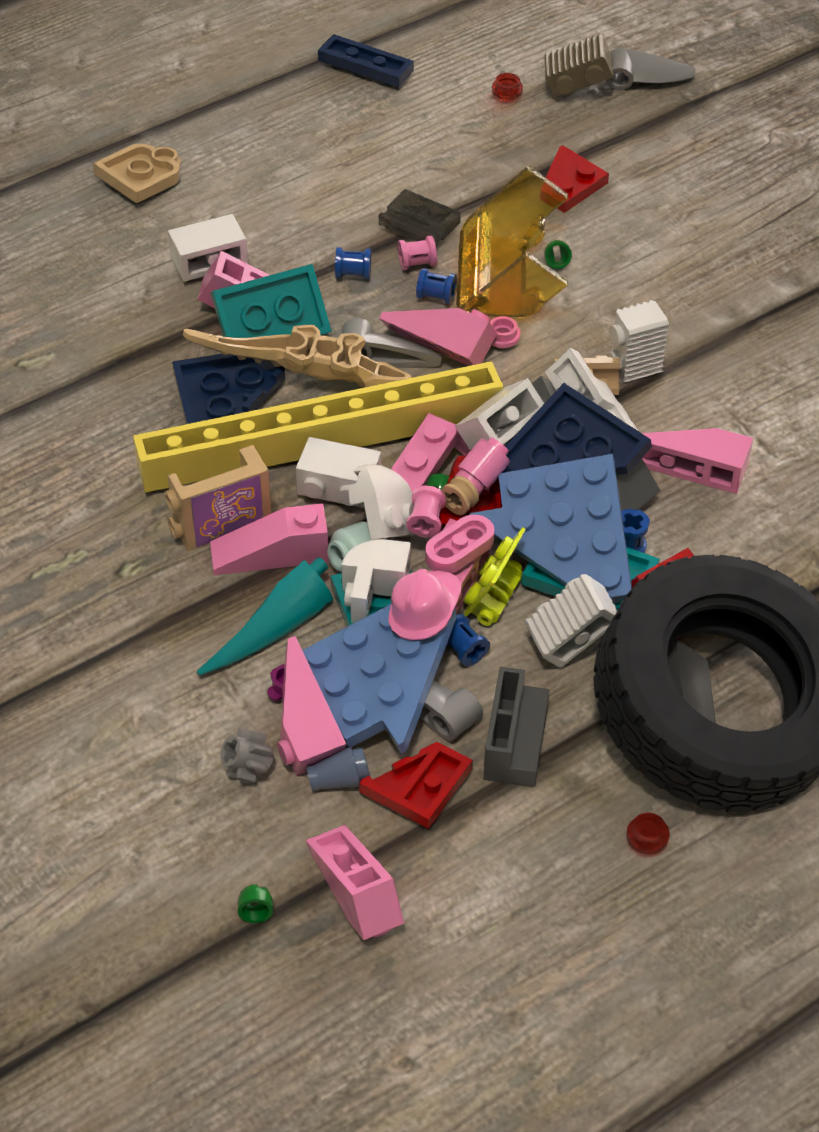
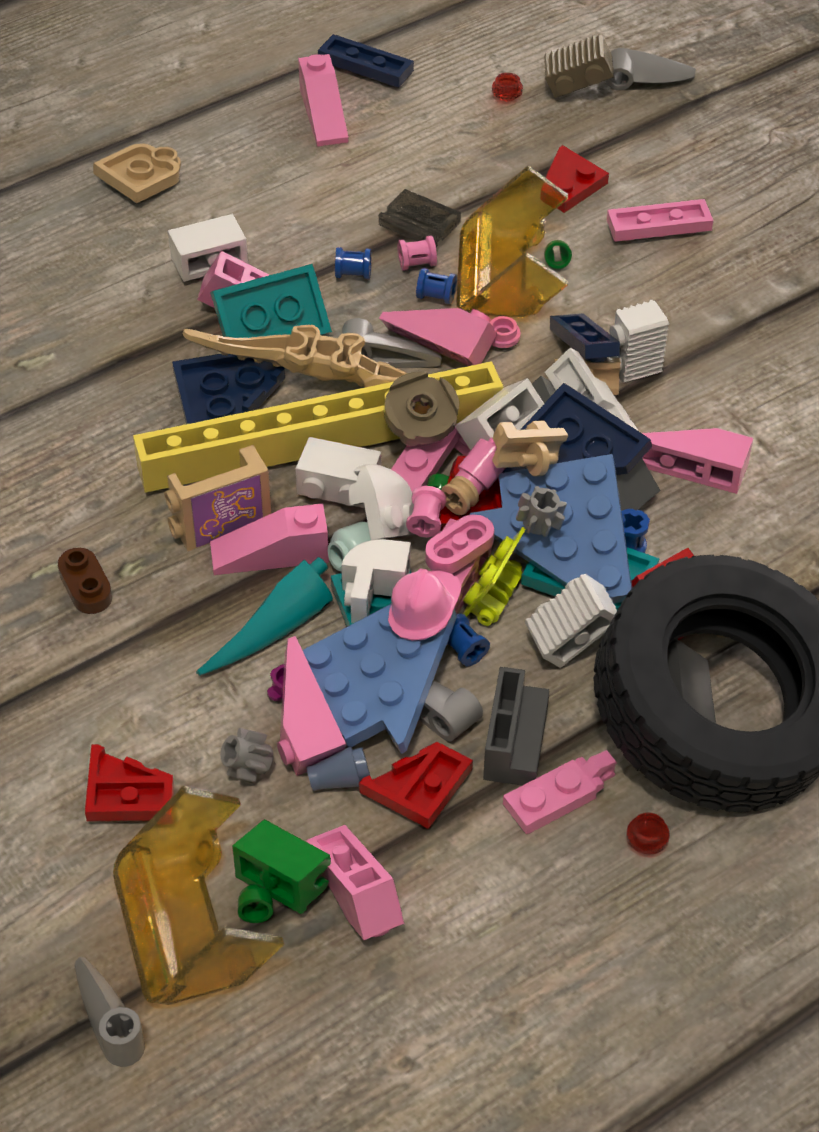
(80, 574): none -> reddish brown plate
(109, 1017): none -> light grey piece
(124, 788): none -> red wing
(170, 909): none -> clear yellow windscreen
(281, 864): none -> green hinge
(322, 99): none -> bright pink slope
(416, 427): none -> dark tan plate
(533, 447): none -> tan hips
(541, 511): none -> light grey gear
(559, 791): none -> bright pink hinge
(585, 337): none -> dark blue plate
(659, 220): none -> bright pink plate

